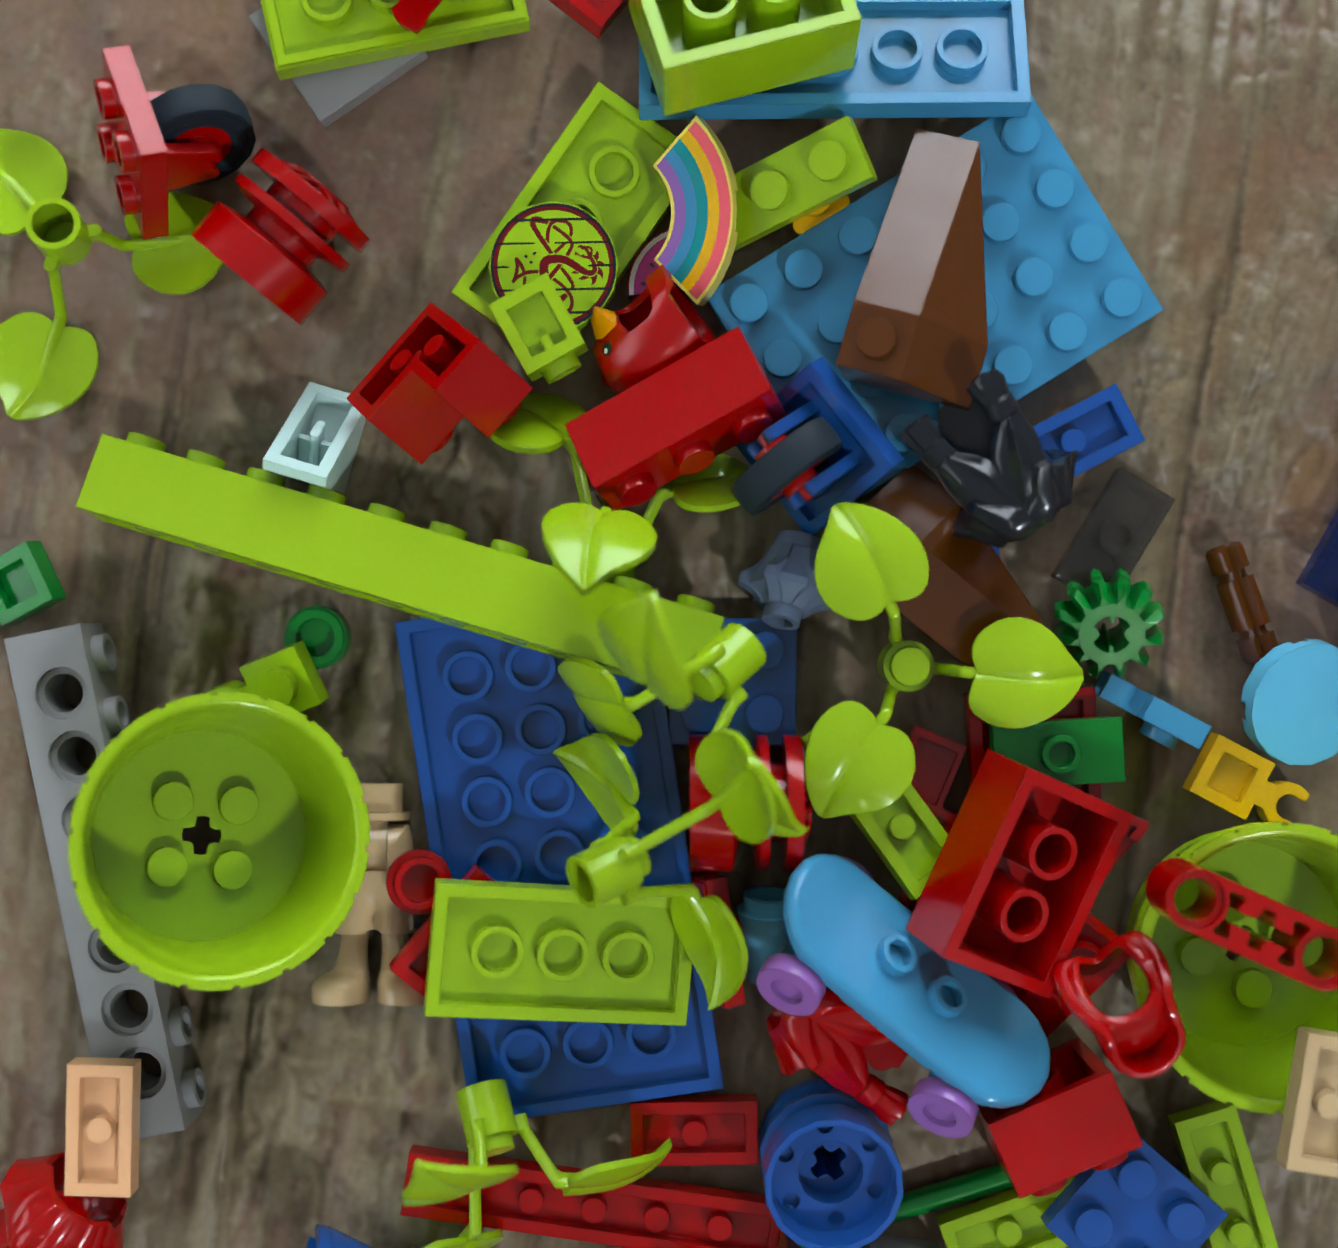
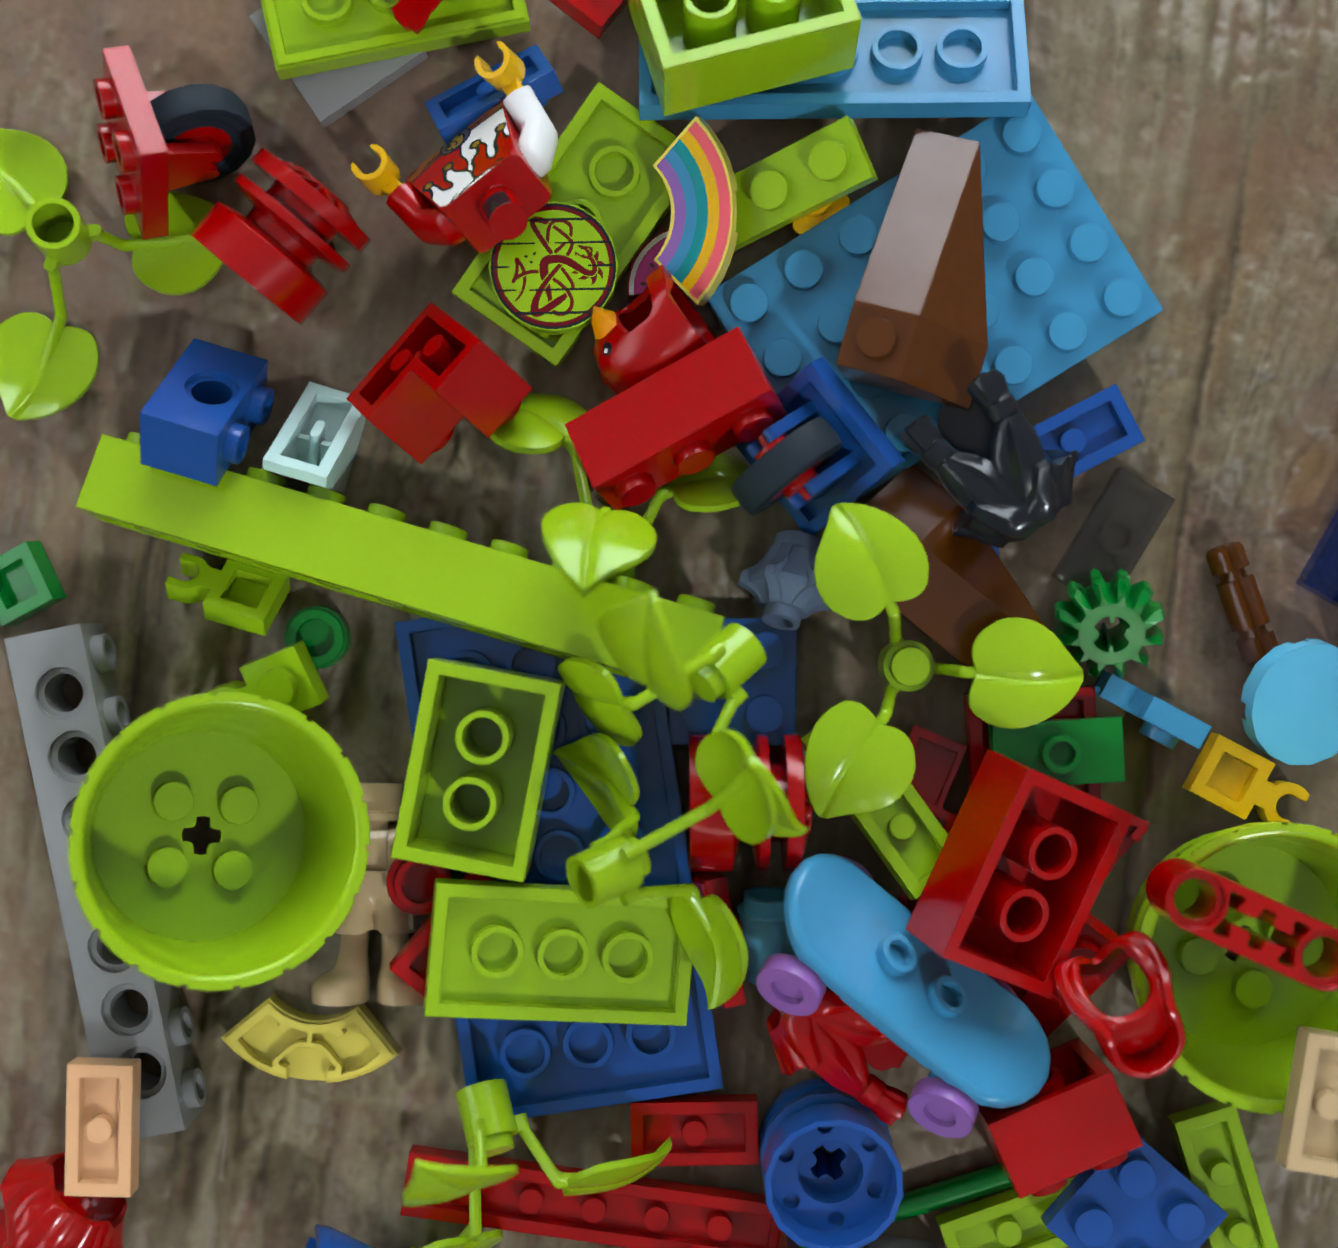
(205, 412): none -> blue brick
(231, 596): none -> lime plate
(311, 1045): none -> light yellow tile
(469, 100): none -> blue plate
(478, 768): none -> lime brick
(485, 177): none -> torso
(540, 330): lime bracket -> none

